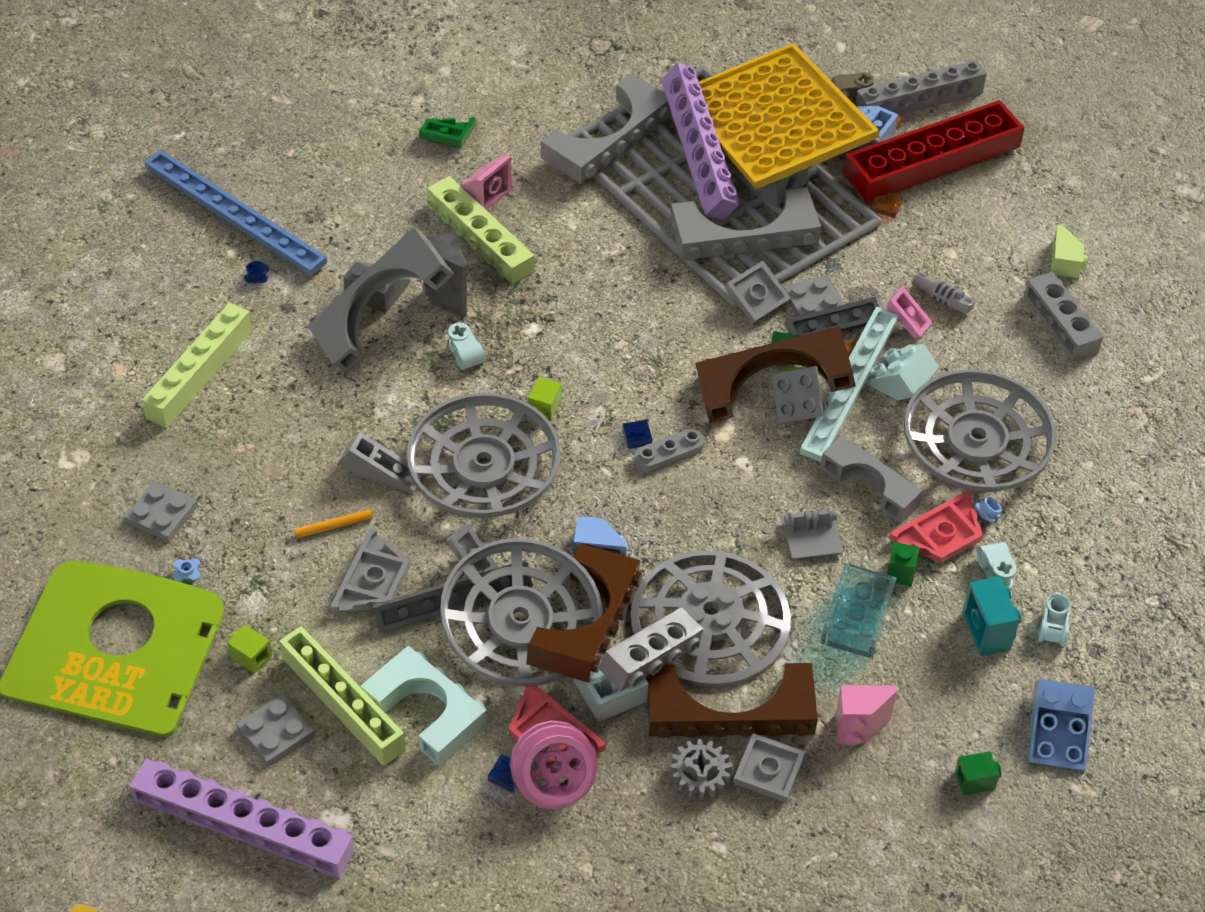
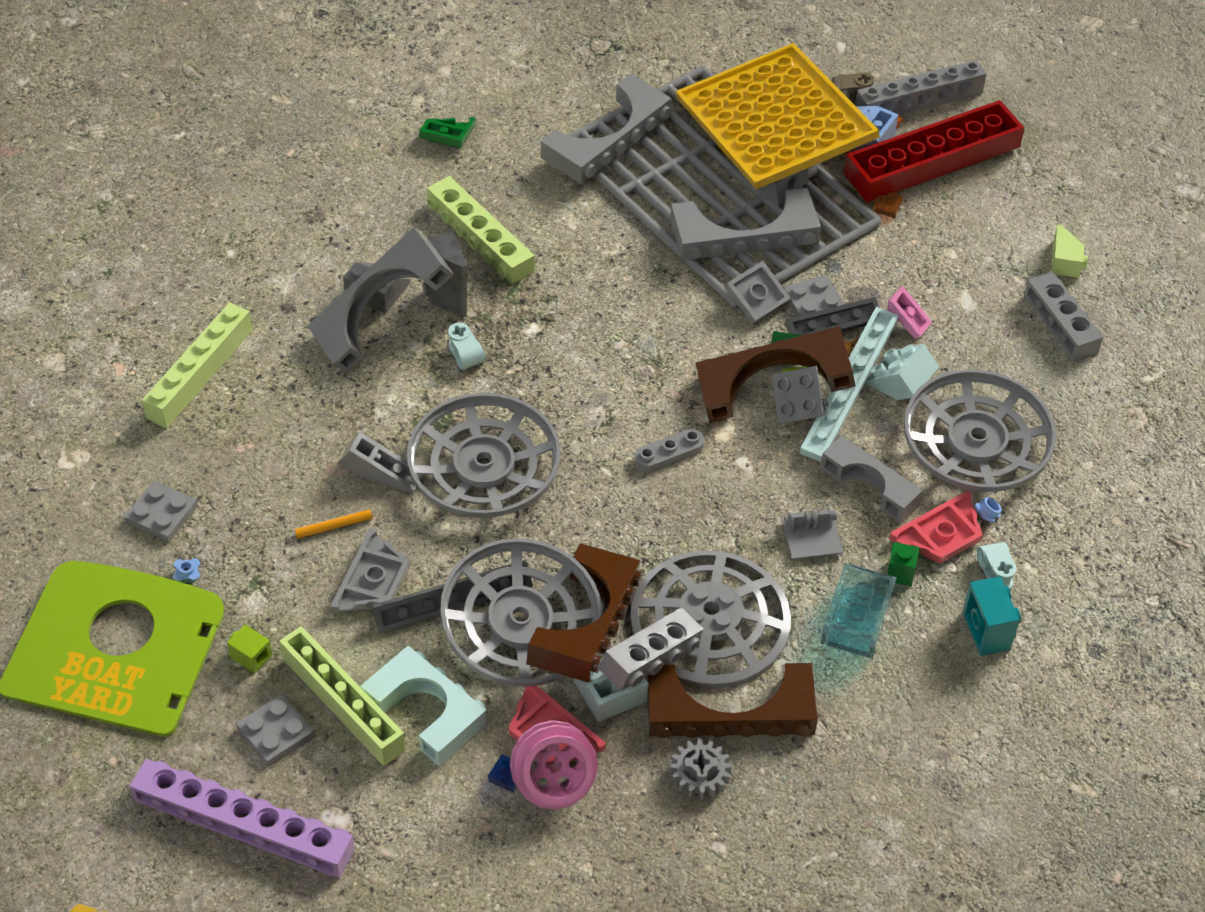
(236, 213): medium blue plate -> none
(256, 272): clear blue plate -> none
(463, 543): light grey slope -> none
(490, 182): bright pink slope -> none
(546, 396): lime brick -> none
(598, 534): light blue slope -> none
(636, 434): clear blue plate -> none
(700, 142): lavender brick -> none
(769, 767): light grey plate -> none
(863, 712): bright pink slope -> none
(944, 293): light grey hinge -> none
(977, 773): green brick -> none
(1054, 624): light aqua piece -> none
(1060, 724): light blue slope -> none

